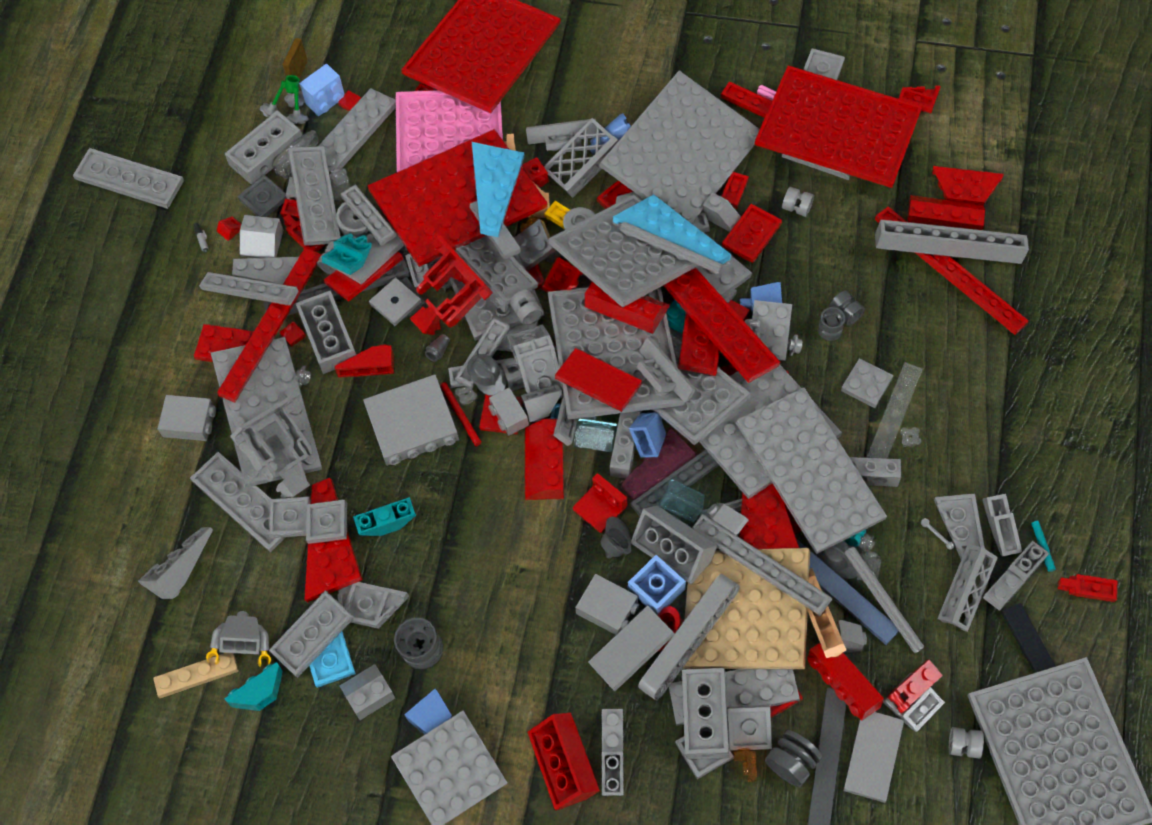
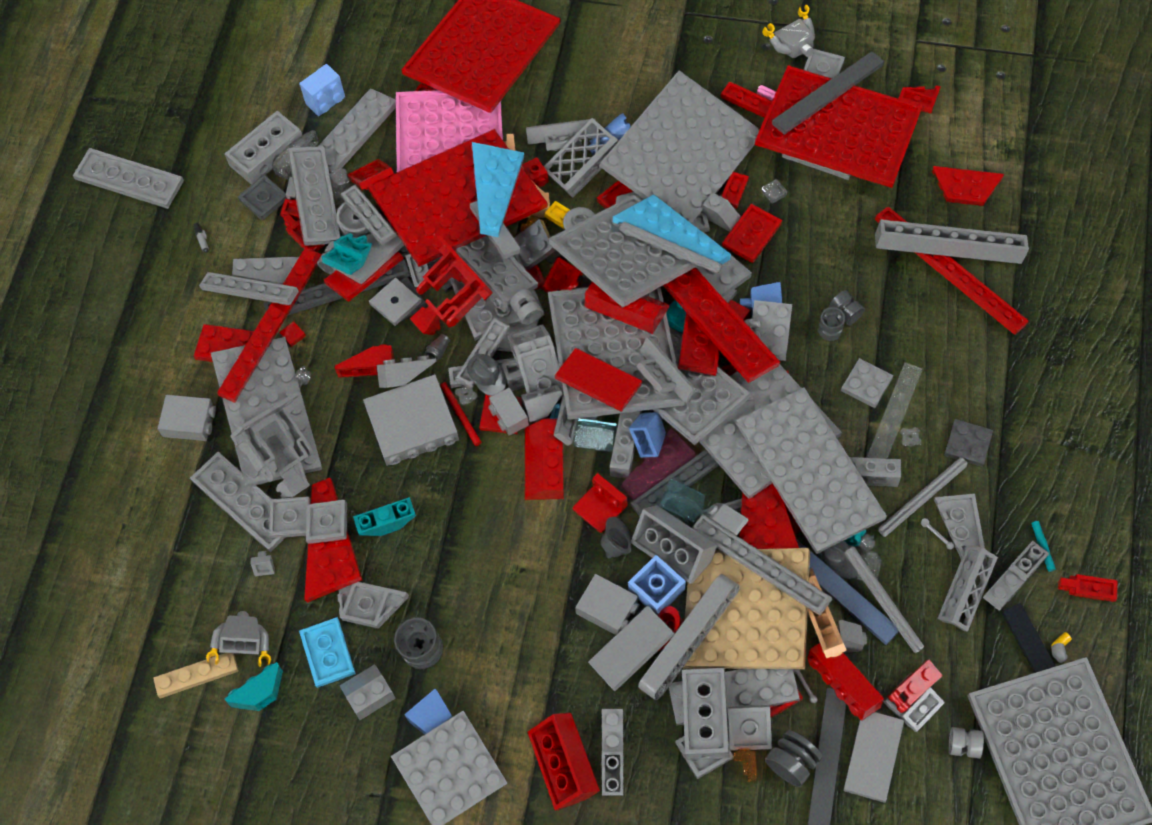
(171, 576): light grey wedge -> none
(228, 228): red slope -> none
(260, 237): light grey slope -> none
(262, 564): none -> light grey tile
(294, 99): plant -> none
(295, 59): pearl gold tile -> none
(311, 634): light grey tile -> none
(325, 330): light grey brick -> none
(349, 100): red tile -> none
(370, 174): none -> red plate
(399, 374): none -> light grey slope
(774, 191): none -> clear plate
(792, 198): light grey wheel -> none
(794, 38): none -> light grey torso
(794, 345): light grey plate -> none
(813, 699): none -> light grey hinge
(827, 92): none -> dark grey tile
(923, 496): none -> light grey axle
(945, 213): red slope -> none
(968, 442): none -> flat silver plate
(1002, 524): light grey slope -> none
(1058, 647): none -> light grey arm

